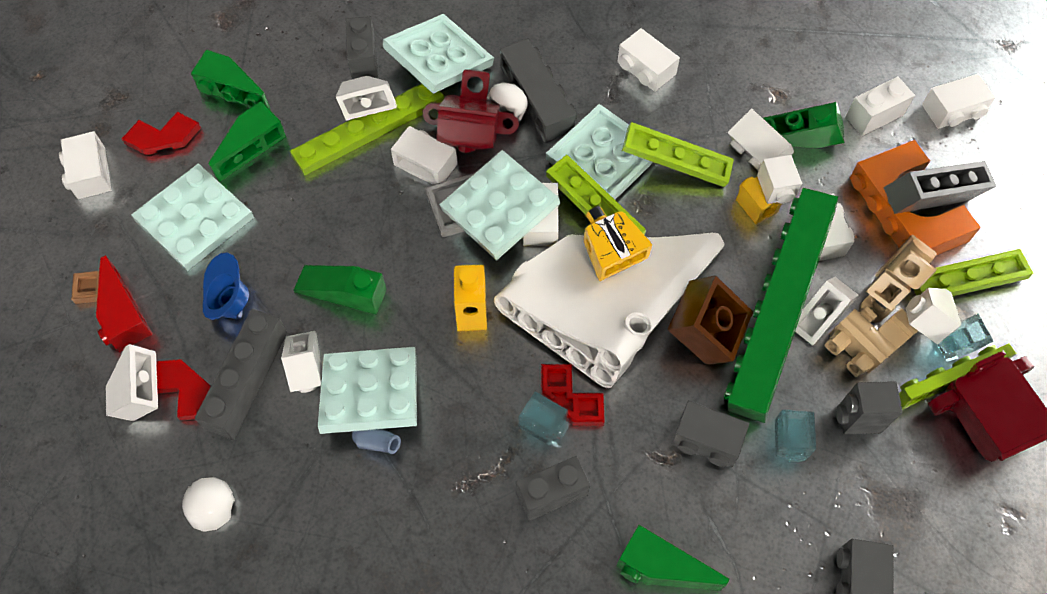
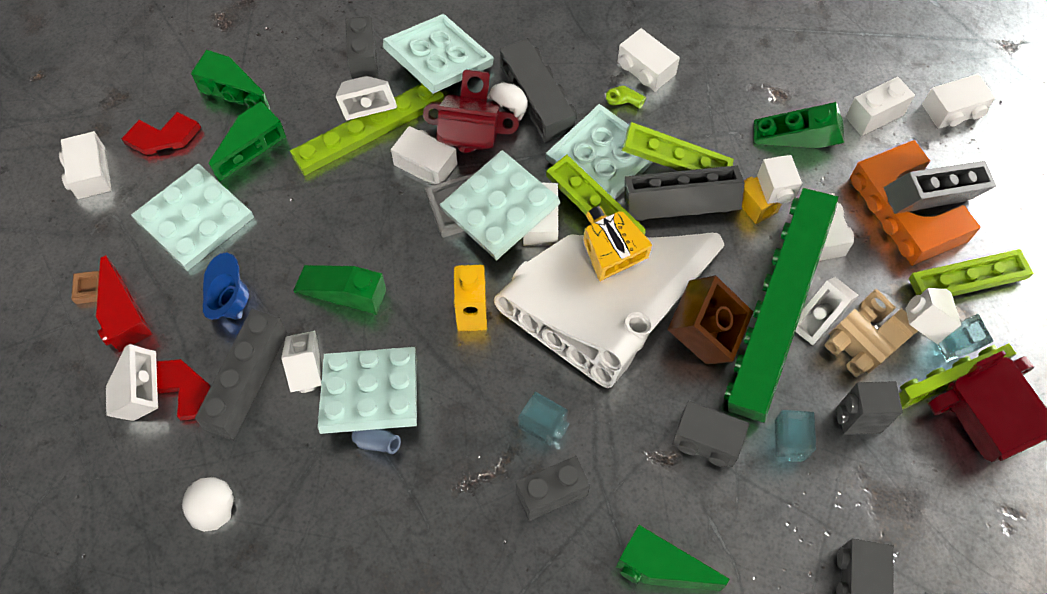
(582, 408): red tile -> none
(623, 95): none -> lime arm
(684, 192): none -> dark grey brick
(758, 139): white brick -> none
(904, 270): tan hips -> none

